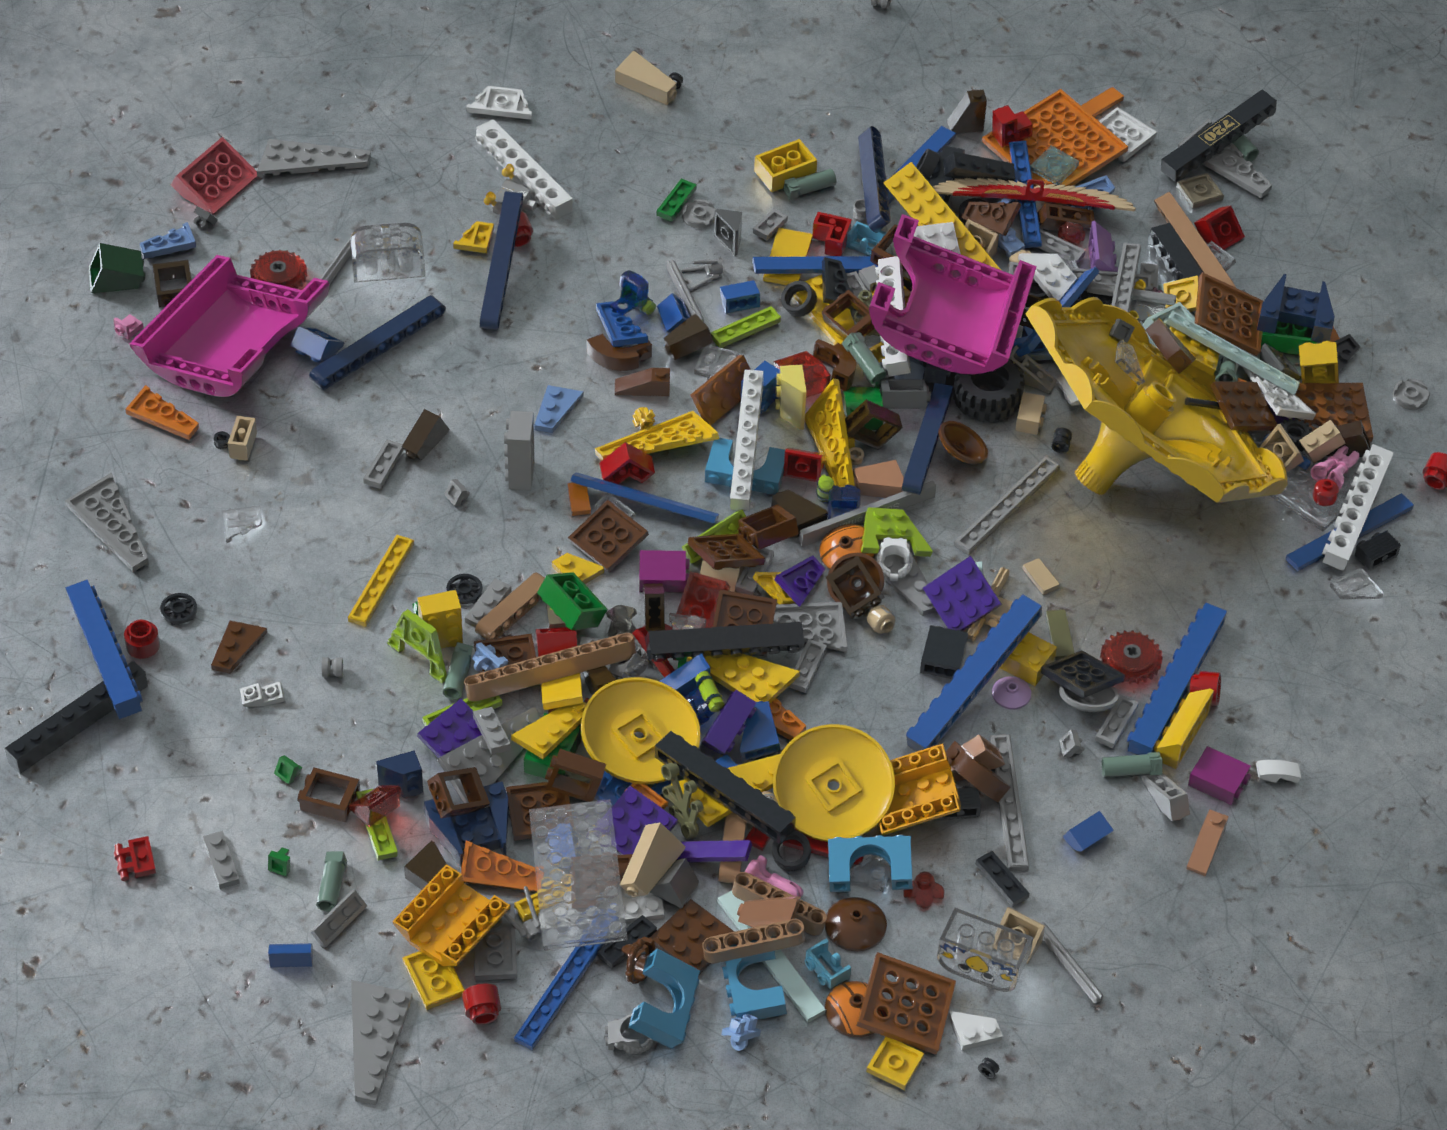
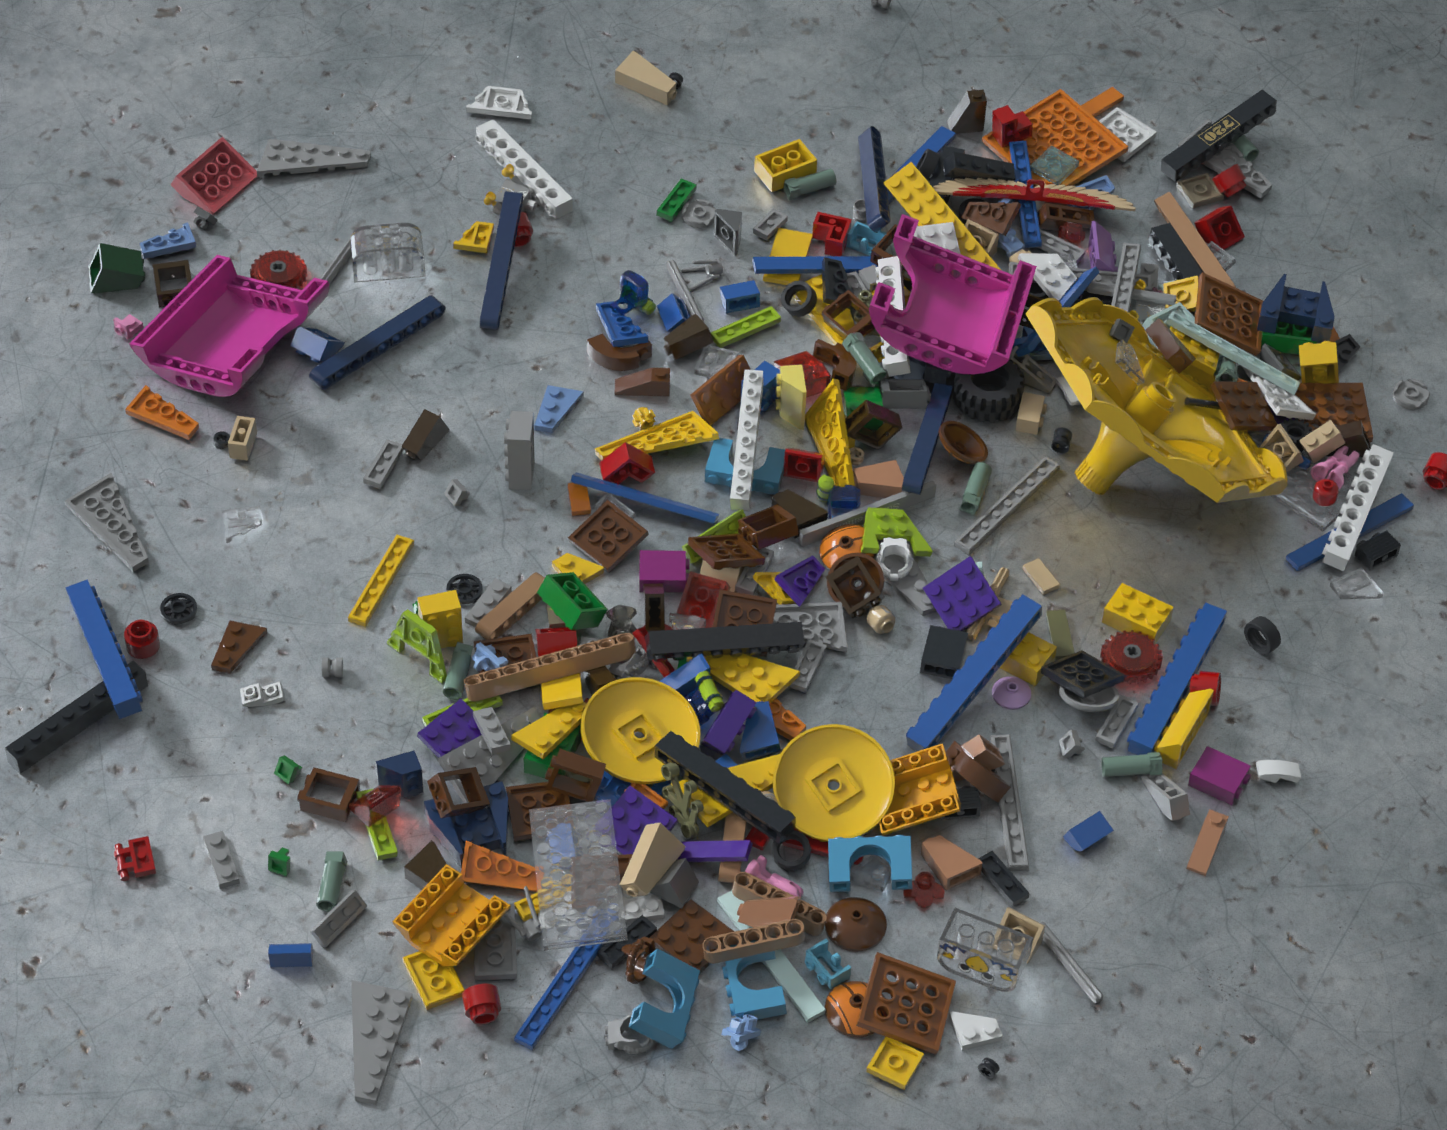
(949, 862): none -> nougat slope
(975, 488): none -> sand green piece
(1137, 611): none -> yellow brick
(1230, 180): none -> red piece
(1268, 630): none -> black tyre

